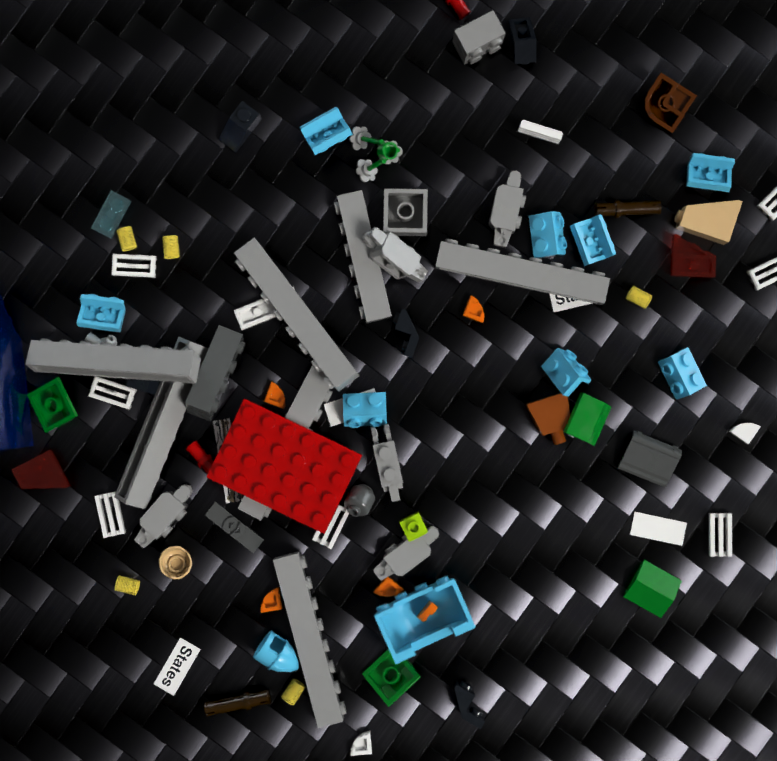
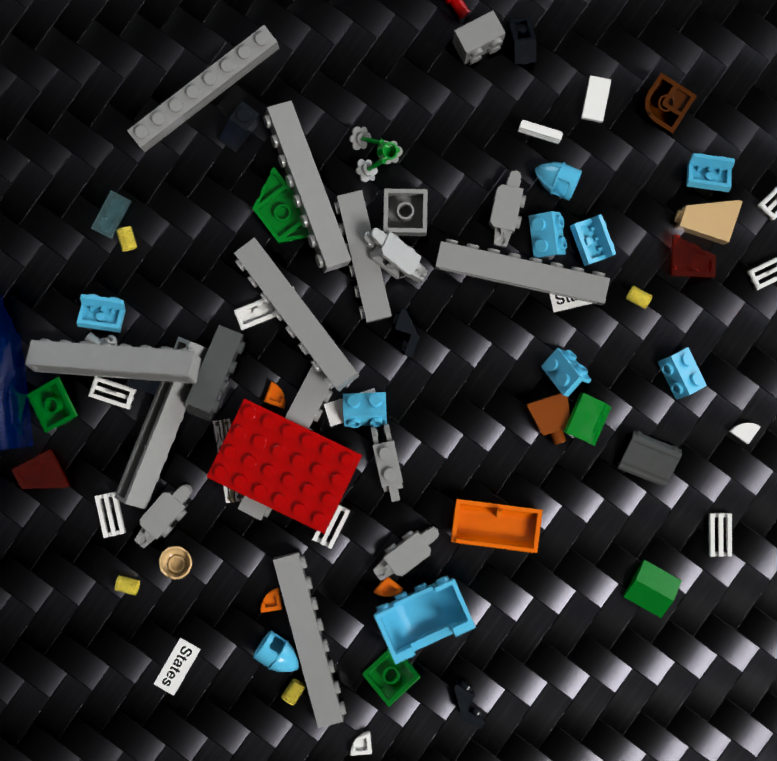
(152, 266): white tile -> none
(171, 246): light yellow piece -> none
(204, 88): none -> light grey brick
(204, 460): red pin -> none
(234, 527): dark grey piece -> none
(244, 701): dark brown pin -> none
(278, 210): none -> green wing
(307, 187): none -> light grey brick
(325, 130): medium azure bracket -> none
(359, 500): dark grey head -> none
(413, 526): lime bracket -> none
(429, 609): orange tile -> none
(474, 310): orange tile -> none
(496, 525): none -> orange container
(558, 178): none -> medium azure helmet
(596, 99): none -> white tile
(628, 208): dark brown pin -> none
(658, 528): white sticker -> none

